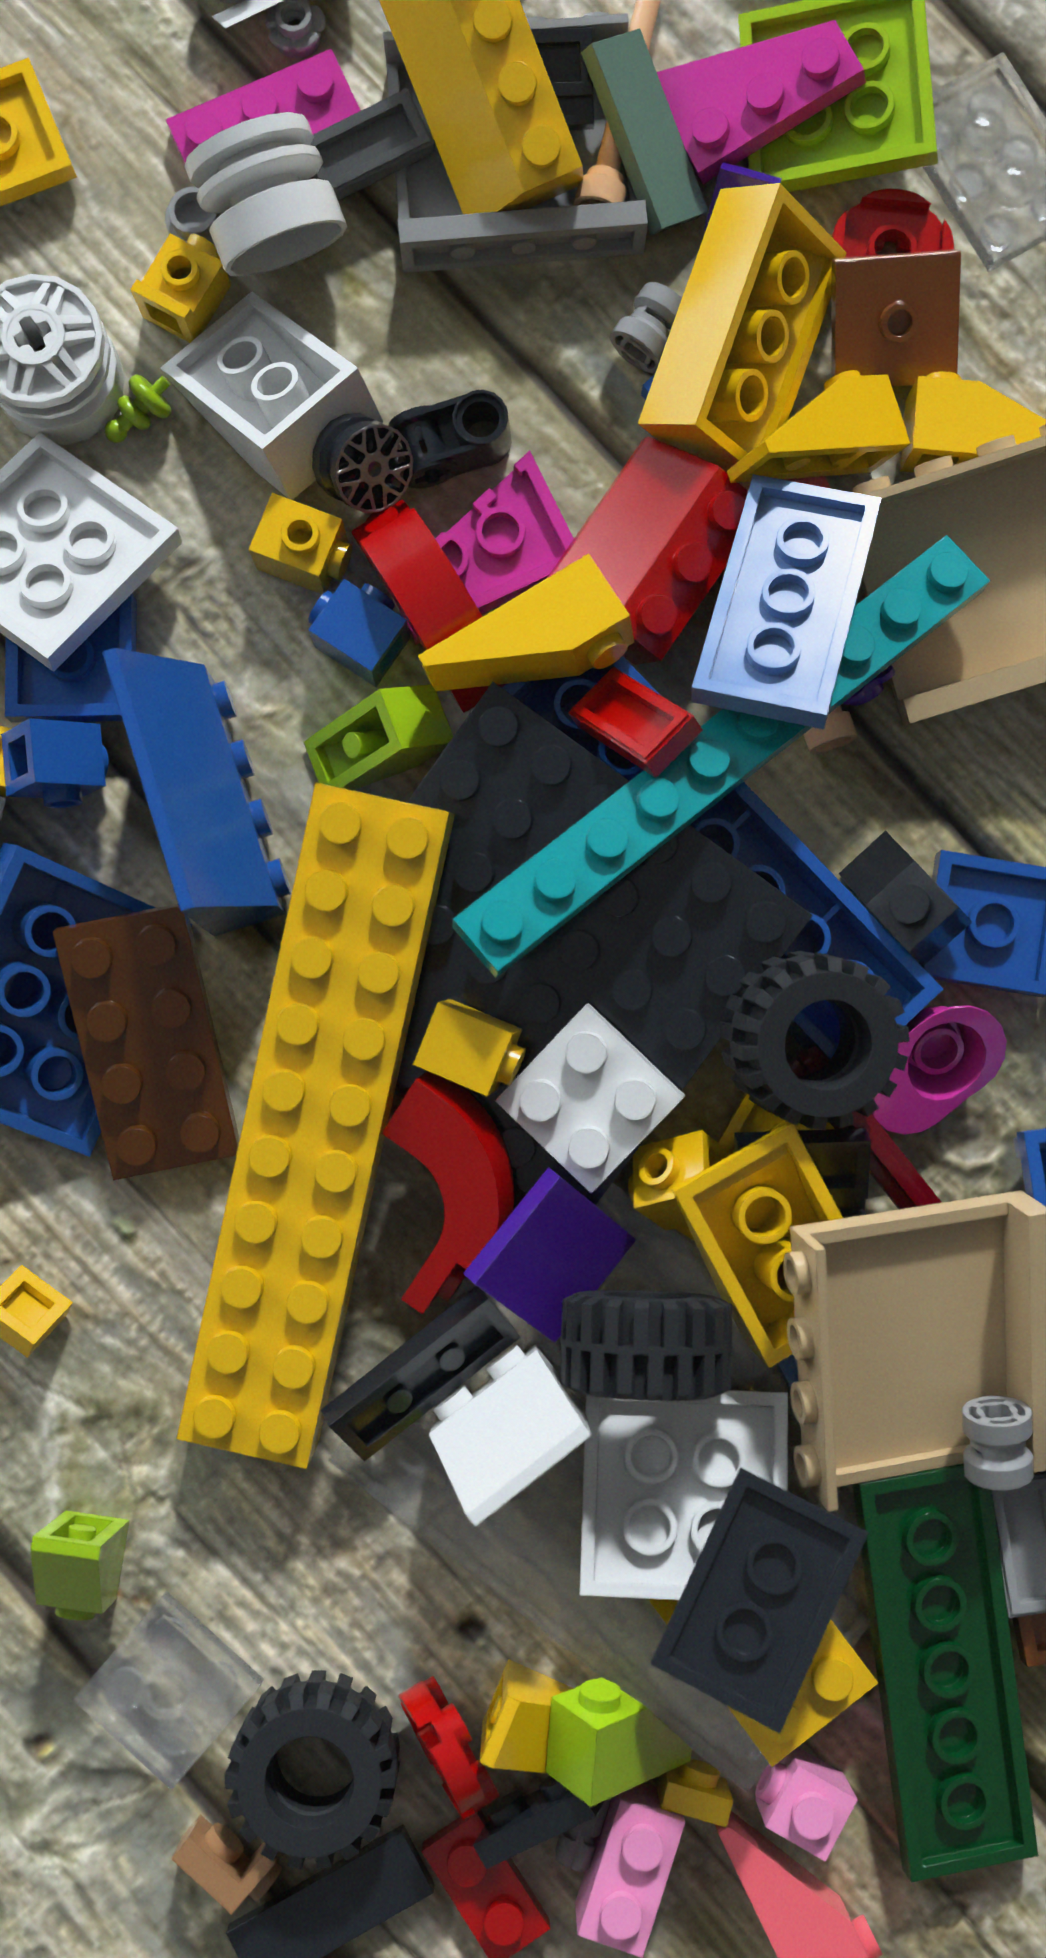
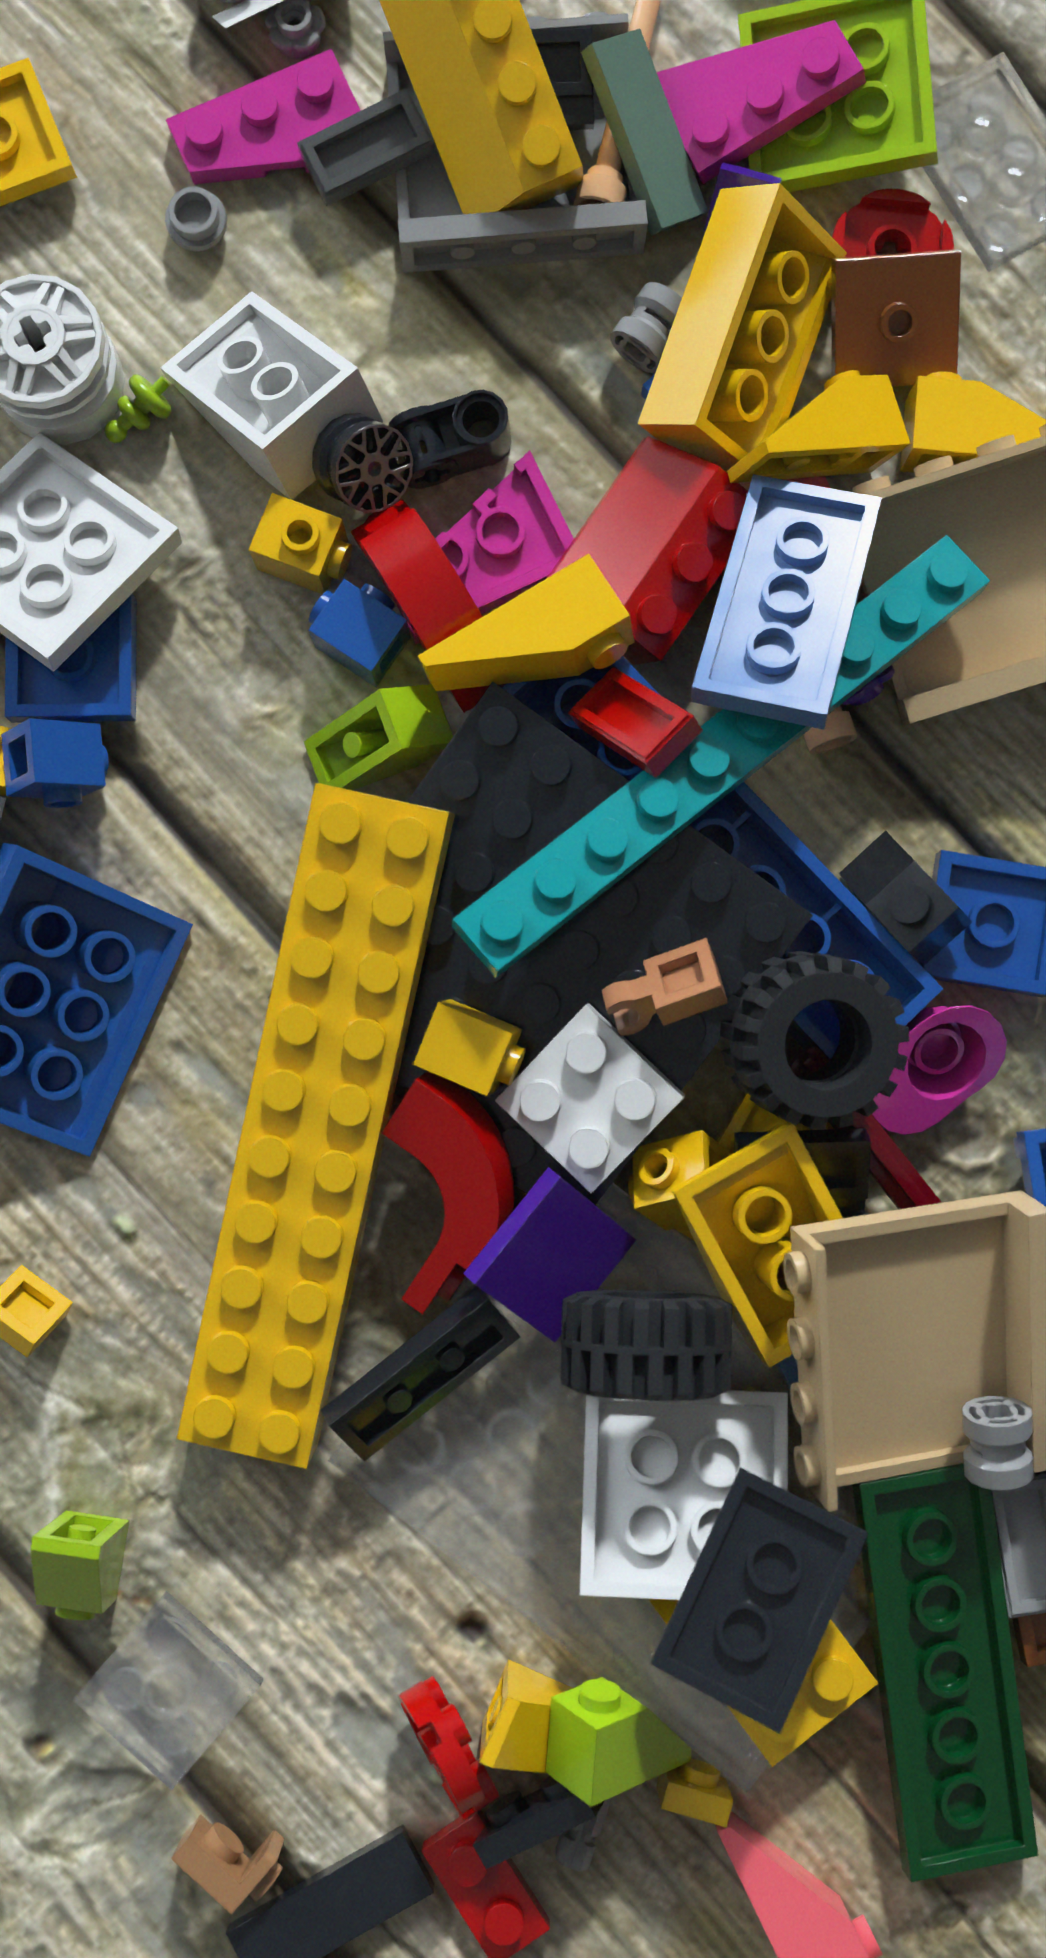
(148, 1041): reddish brown plate -> none
(186, 303): yellow brick -> none
(198, 790): blue slope -> none
(265, 190): white wheel -> none
(305, 1823): black tyre -> none
(506, 1430): white slope -> none
(628, 1871): bright pink brick -> none
(673, 987): none -> nougat plate
(805, 1801): bright pink brick -> none

